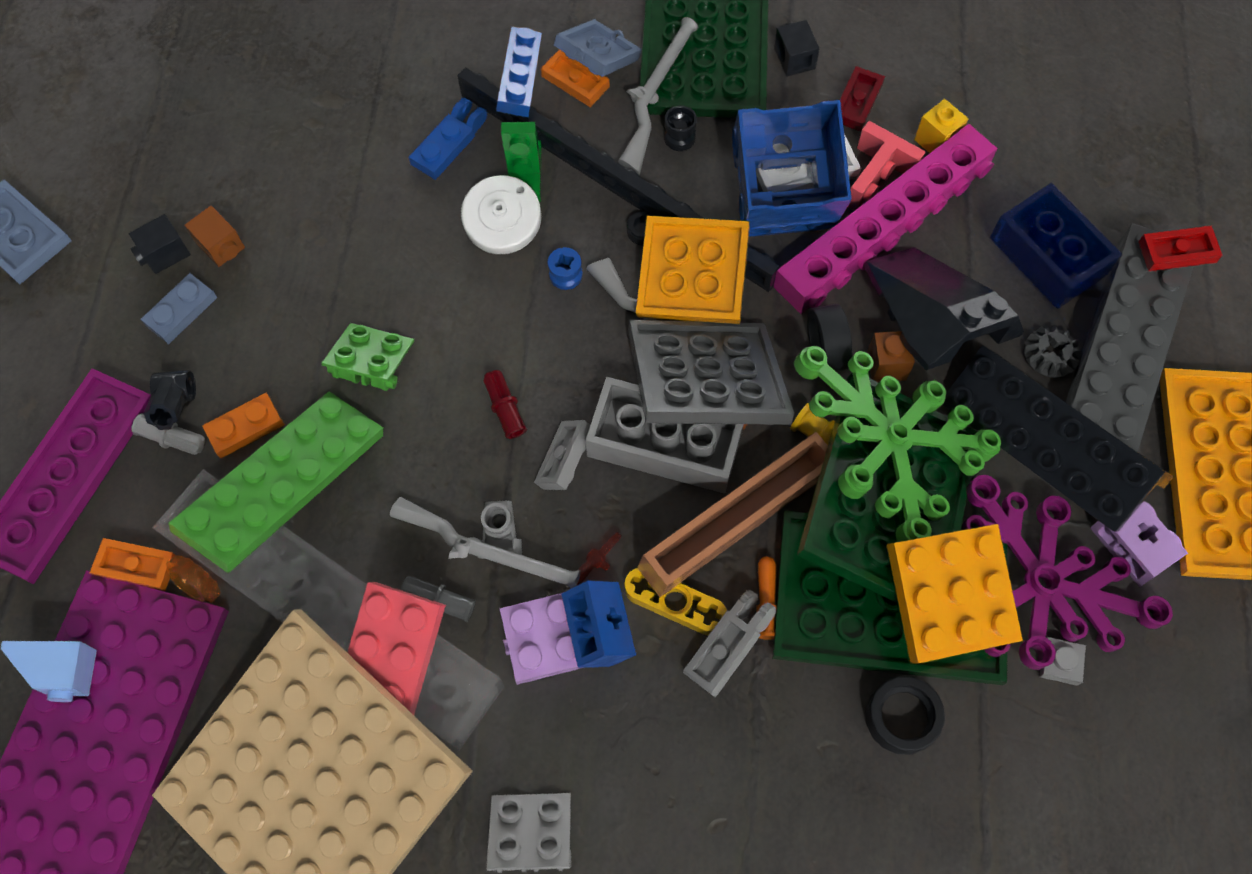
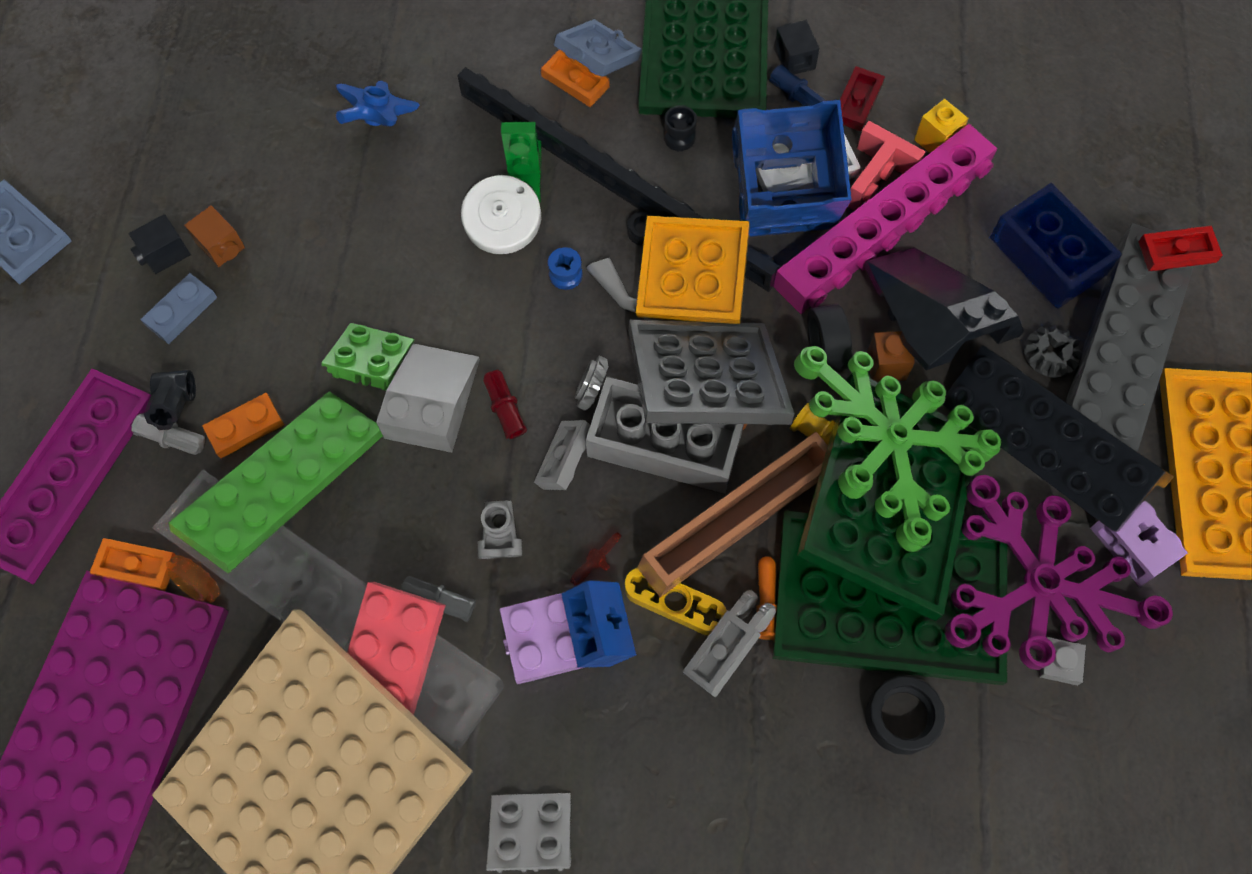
(53, 667): light blue slope -> none
(373, 105): none -> blue animal
(428, 397): none -> light grey slope
(448, 139): blue hinge -> none
(461, 545): light grey piece -> none
(519, 72): plate -> none
(591, 382): none -> light grey gear
(642, 96): light grey piece -> none
(794, 87): none -> dark blue axle
(954, 593): light orange plate -> none

